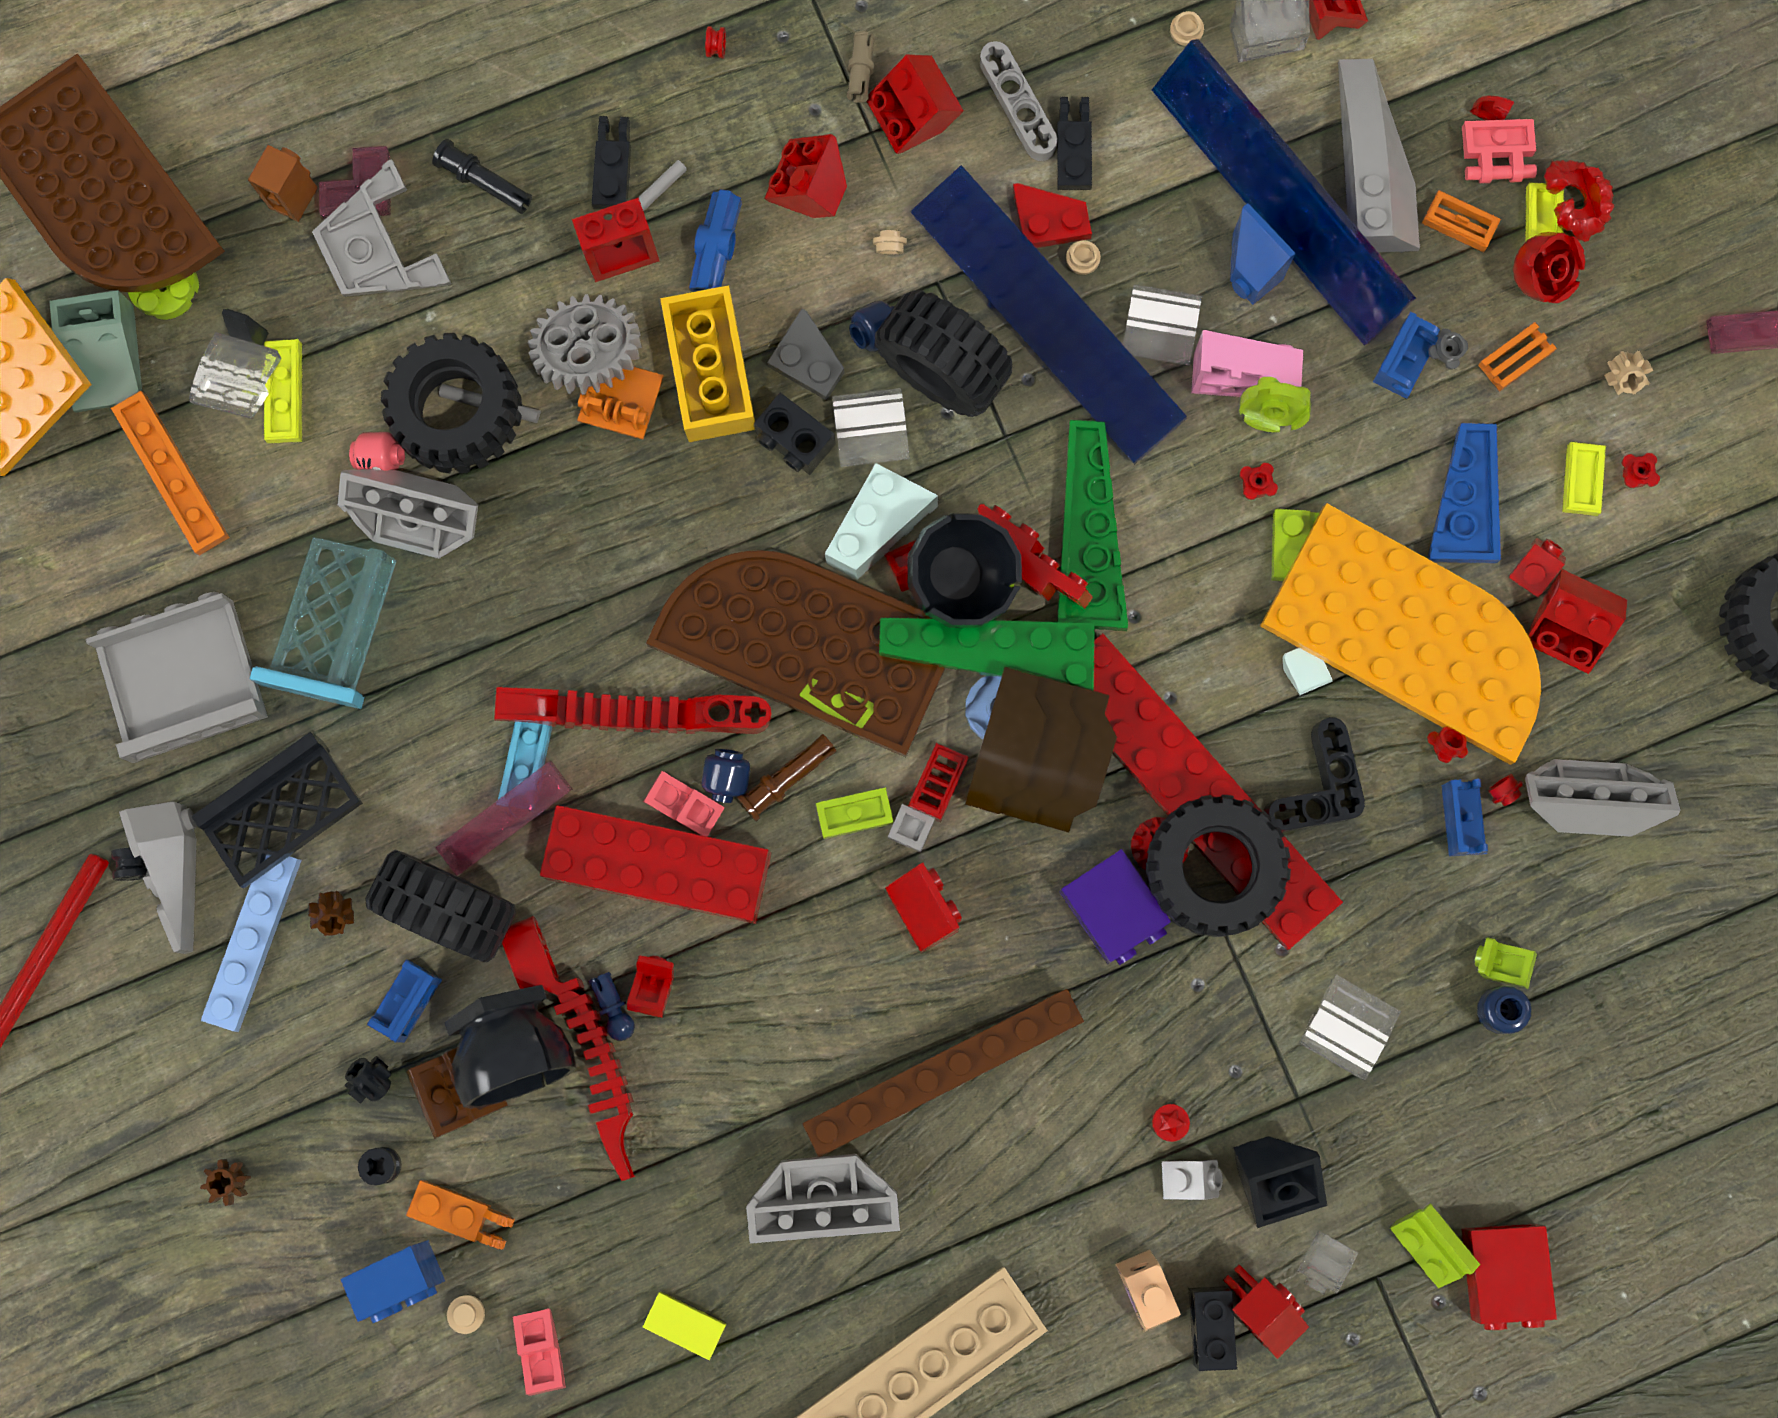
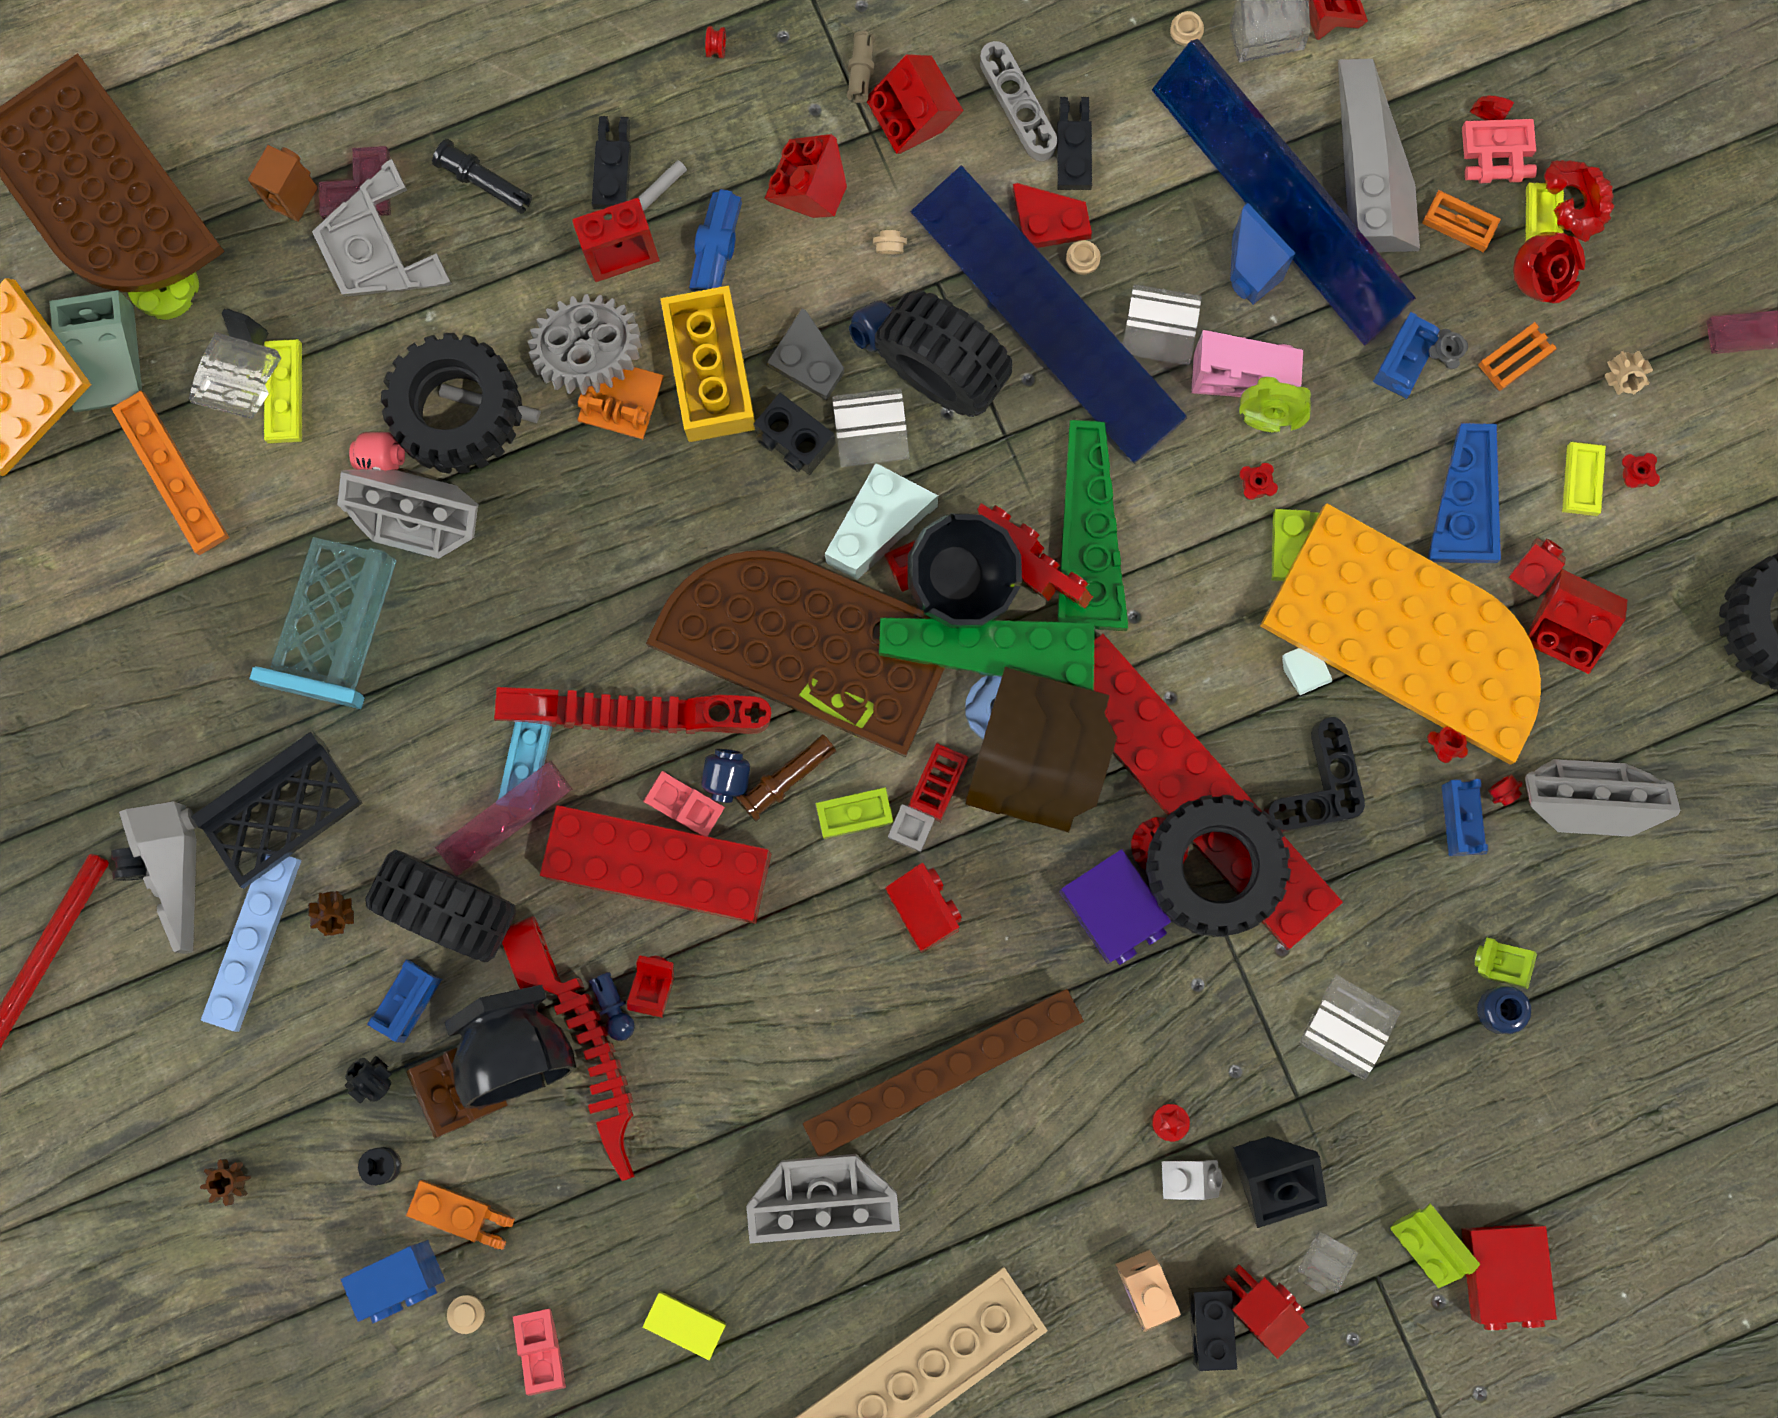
(178, 676): light grey panel -> none

